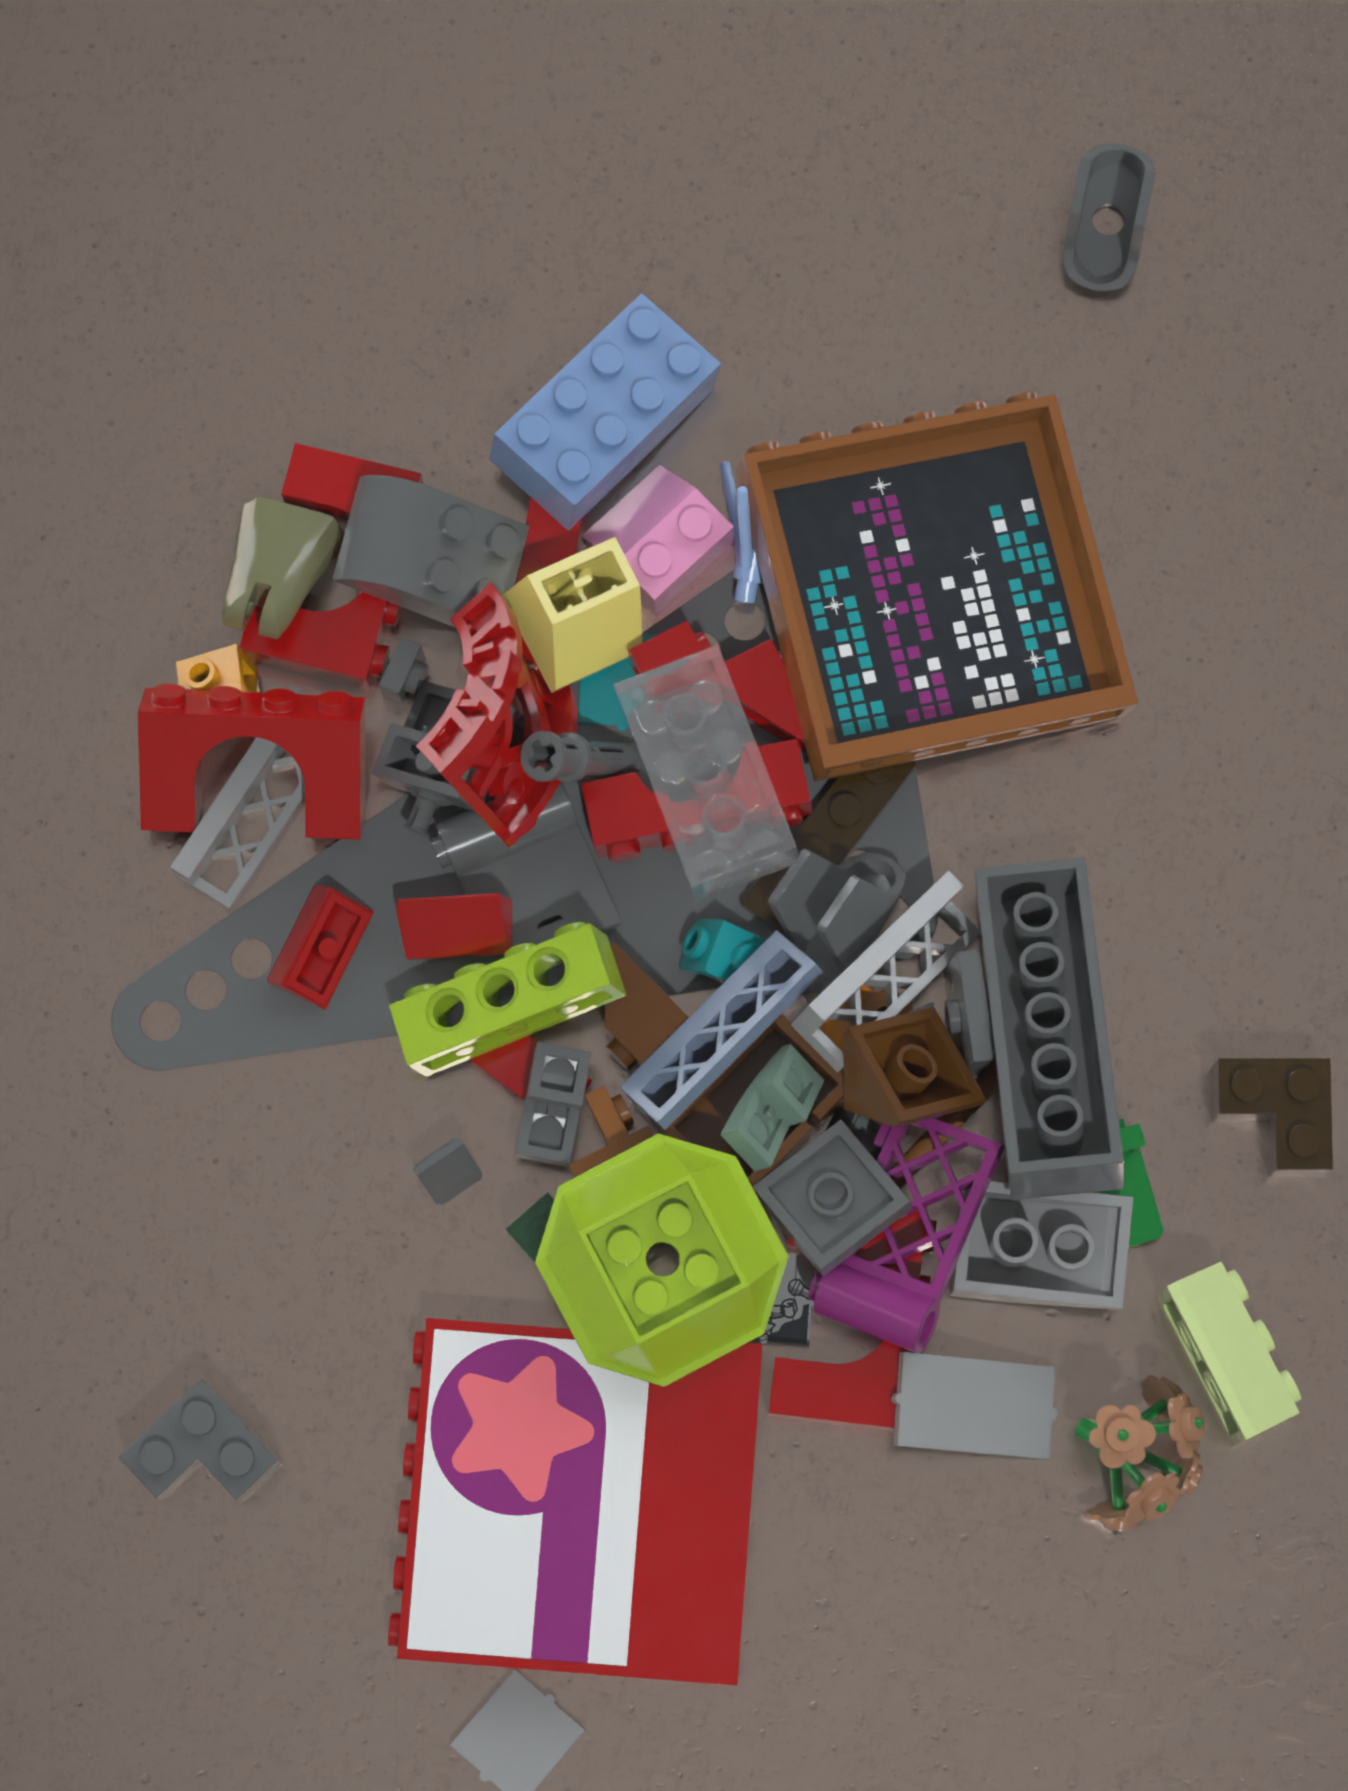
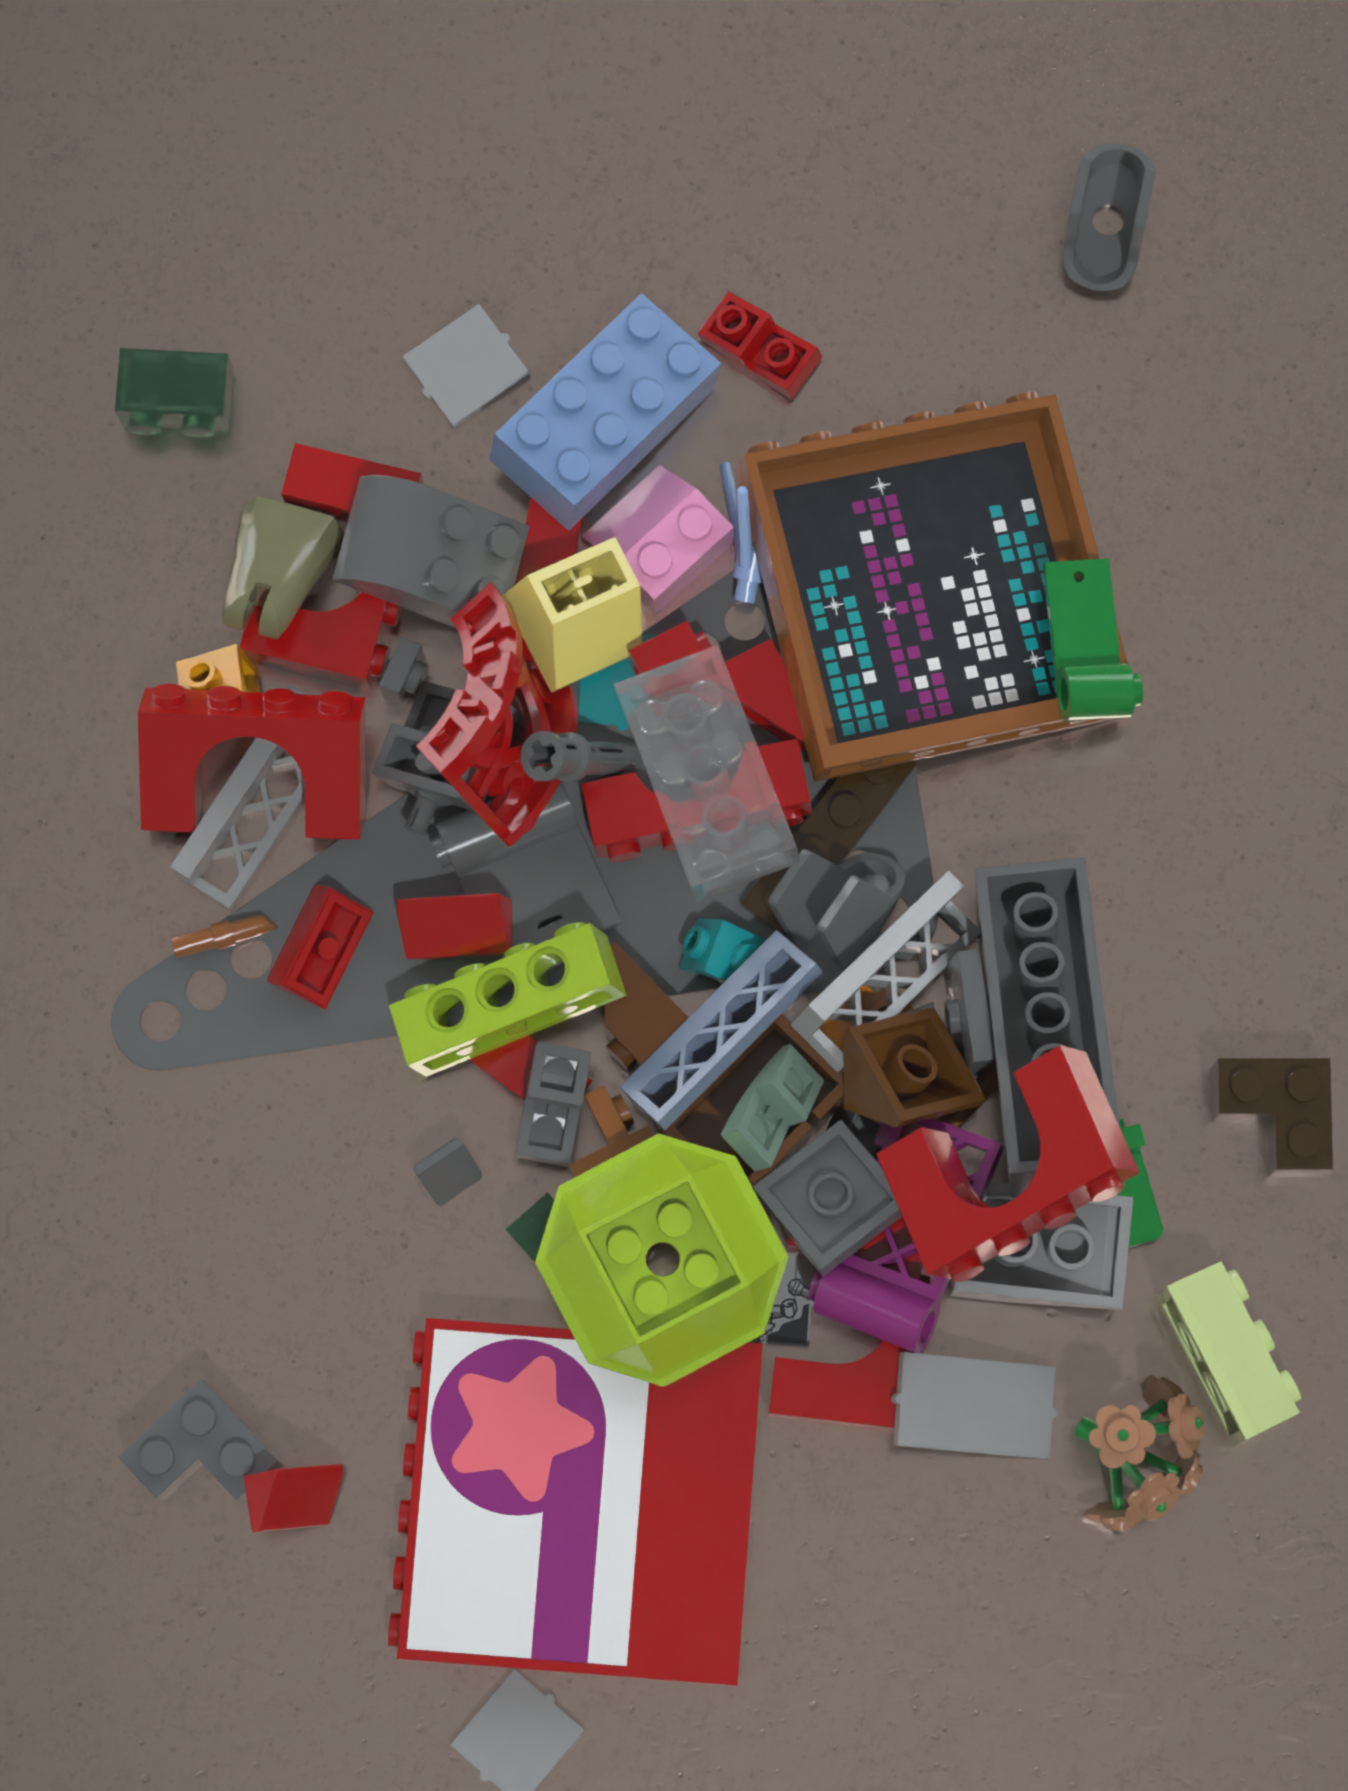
(174, 391): none -> clear green brick
(222, 935): none -> dark orange piece
(292, 1497): none -> red slope
(466, 366): none -> light grey piece
(759, 345): none -> red slope
(1078, 1163): none -> red arch
(1085, 643): none -> green door

